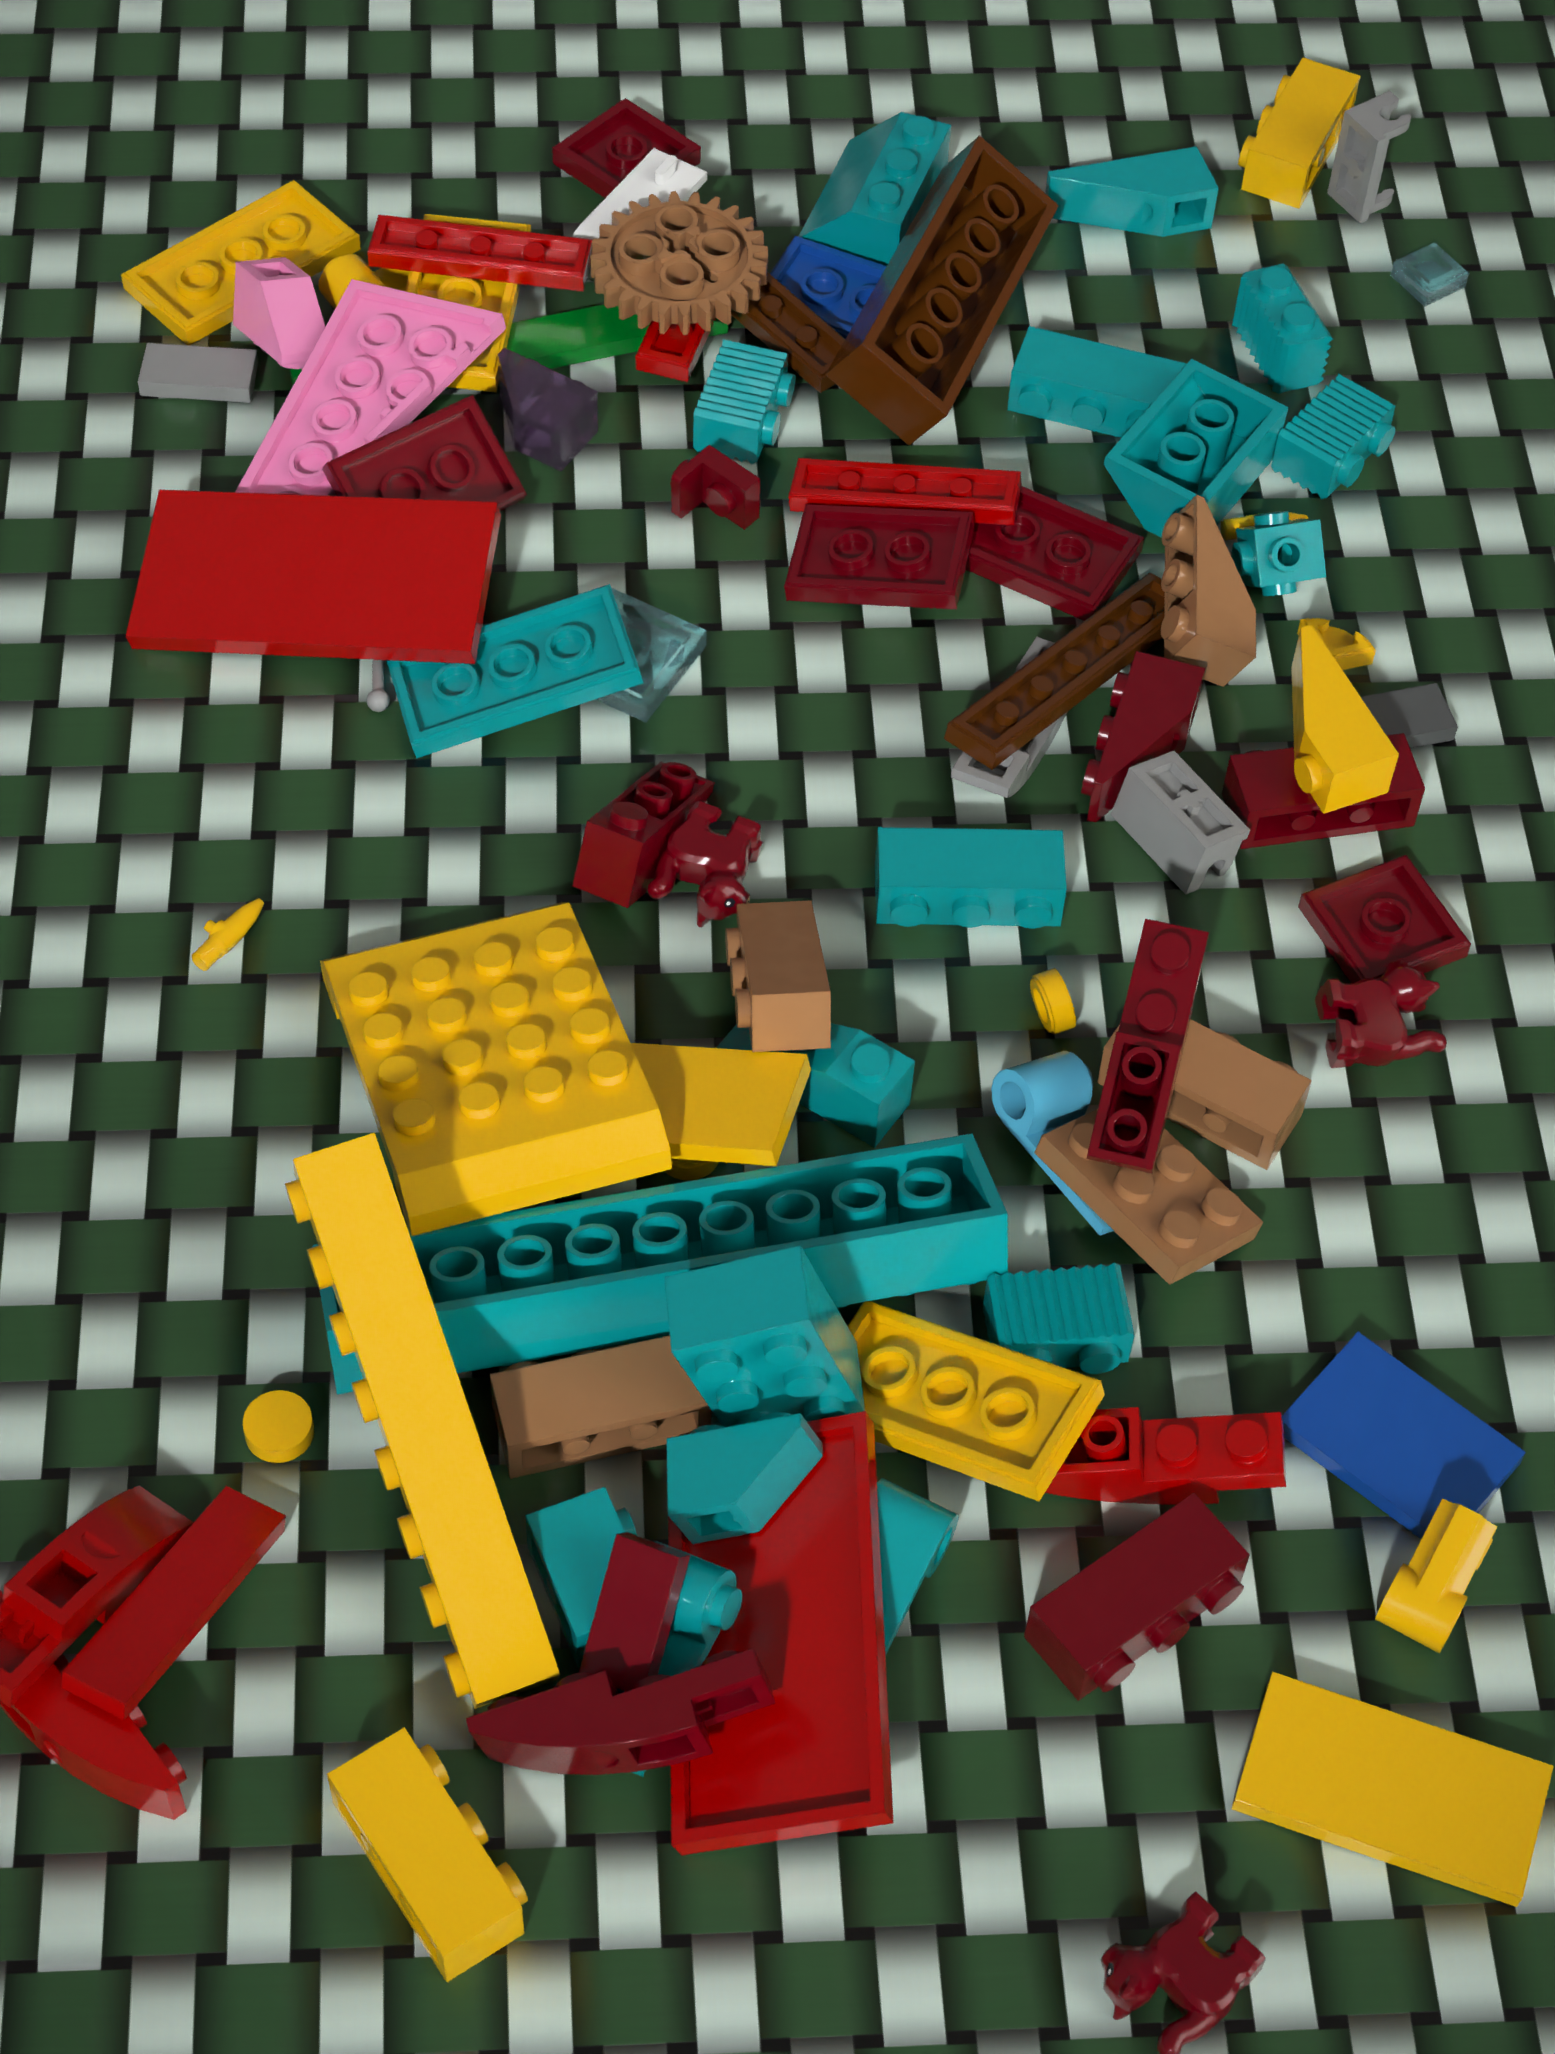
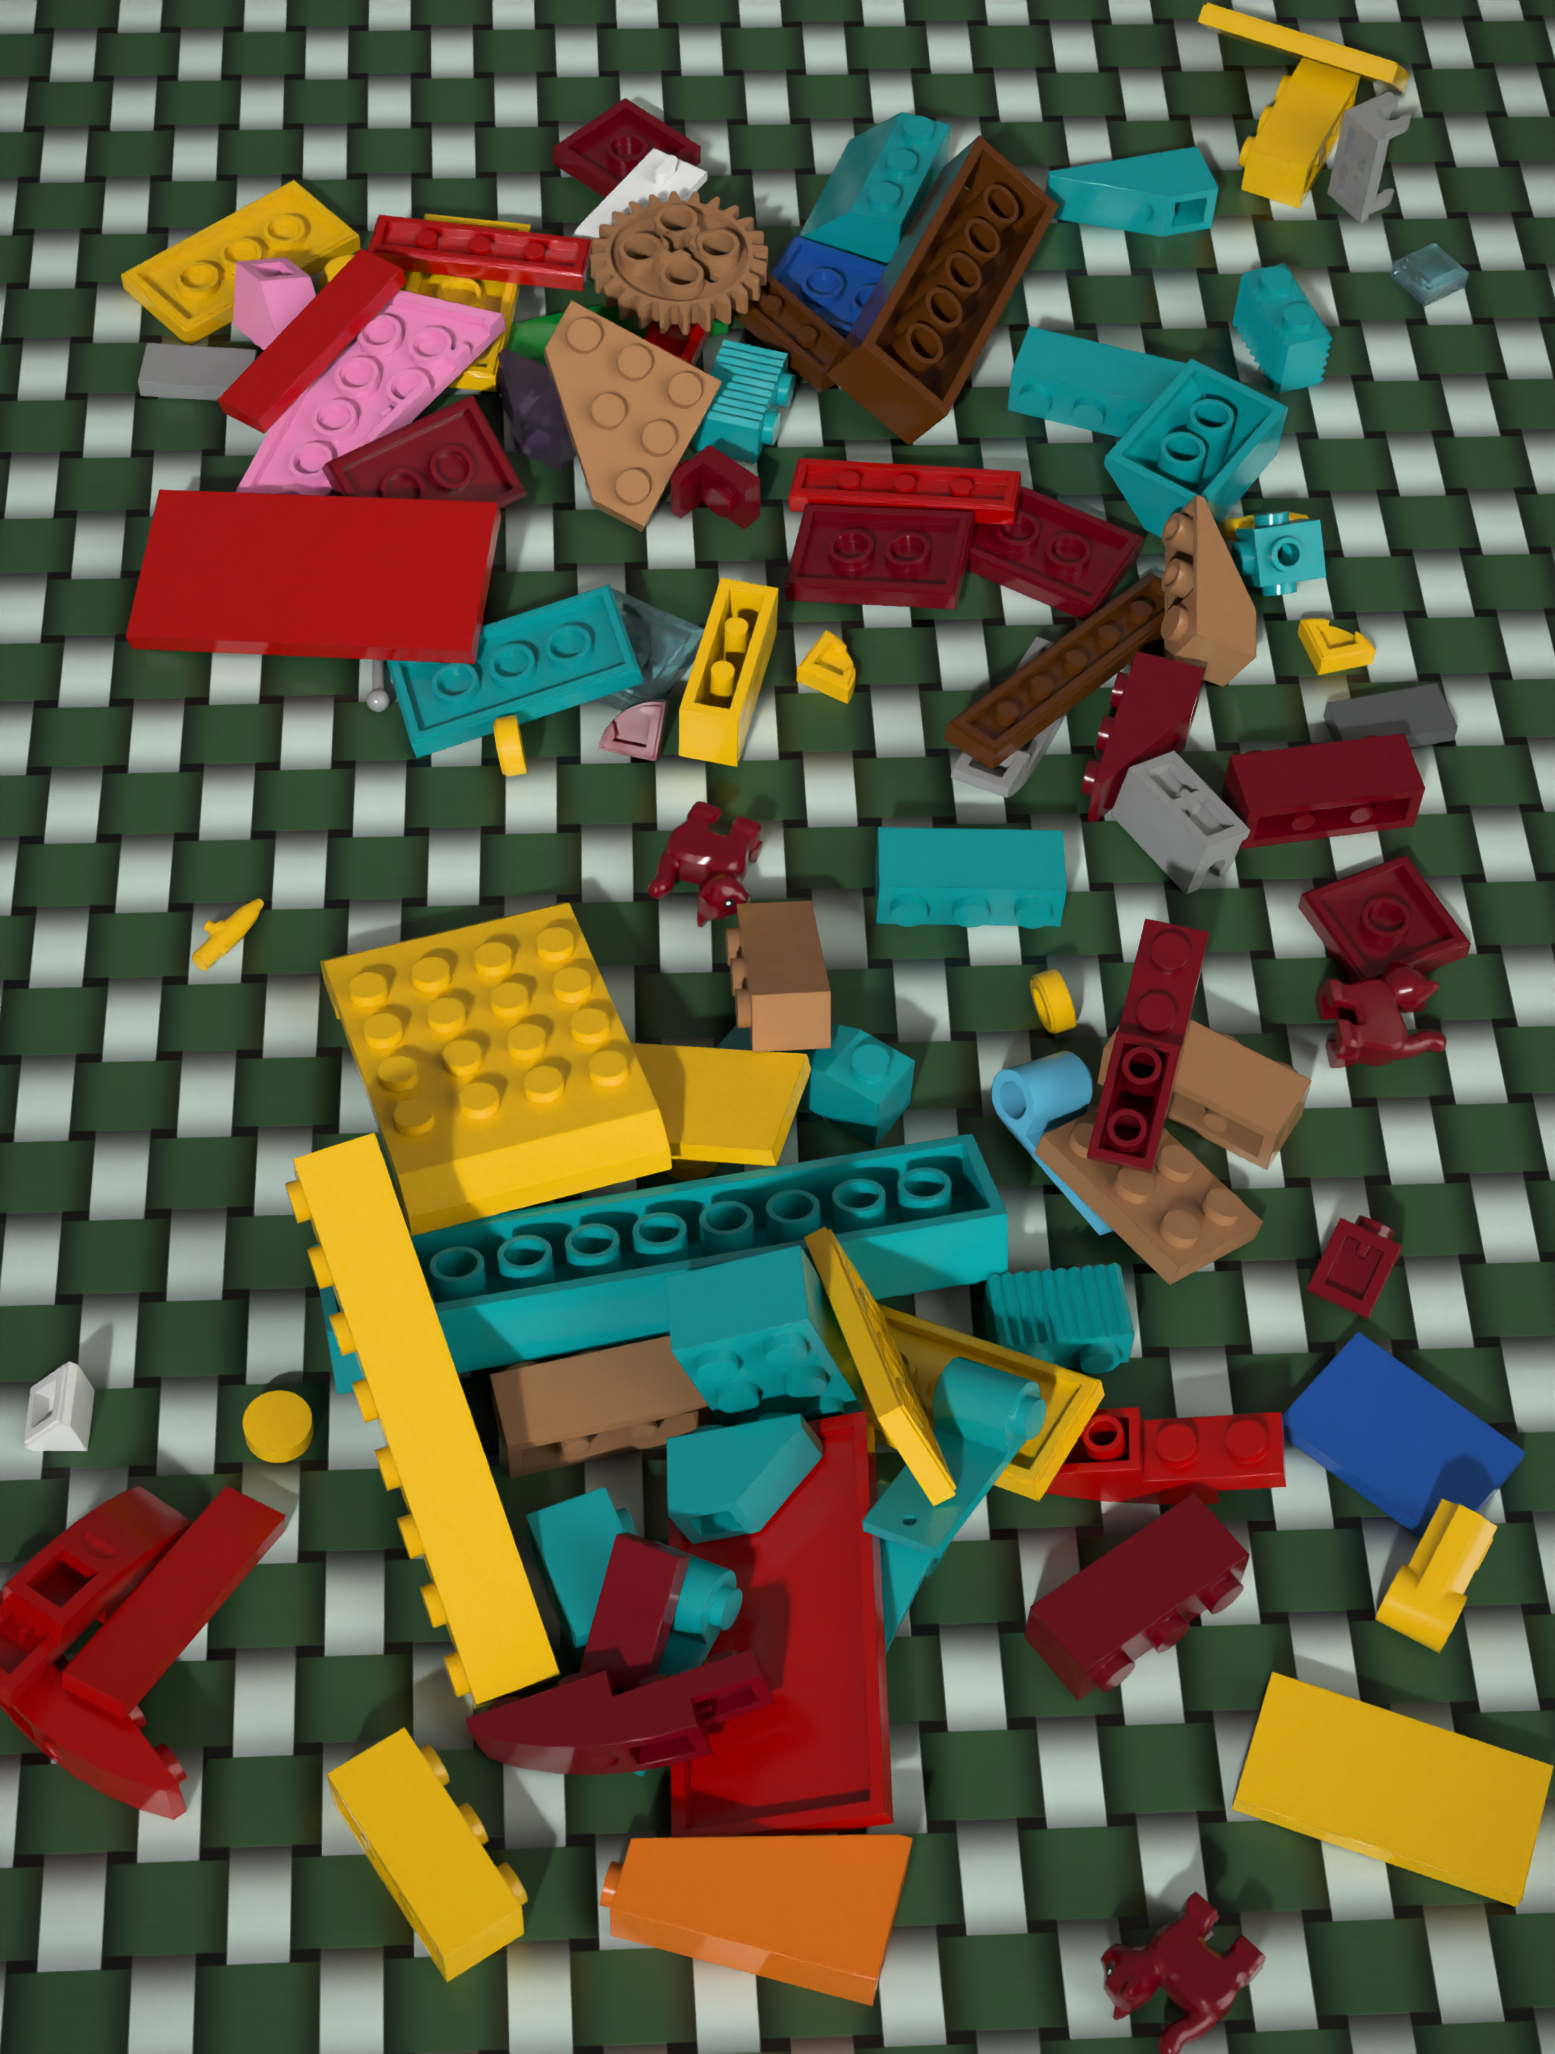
(60, 1411): none -> white slope
(312, 341): none -> red tile
(509, 746): none -> yellow tile
(625, 410): none -> medium nougat plate
(632, 832): dark red slope -> none
(637, 730): none -> tile
(728, 672): none -> yellow brick
(766, 1905): none -> orange slope
(829, 668): none -> yellow tile
(881, 1366): none -> yellow tile
(980, 1427): none -> teal door
(1299, 45): none -> yellow tile
(1334, 437): teal brick -> none
(1337, 741): yellow slope -> none
(1355, 1266): none -> dark red bracket

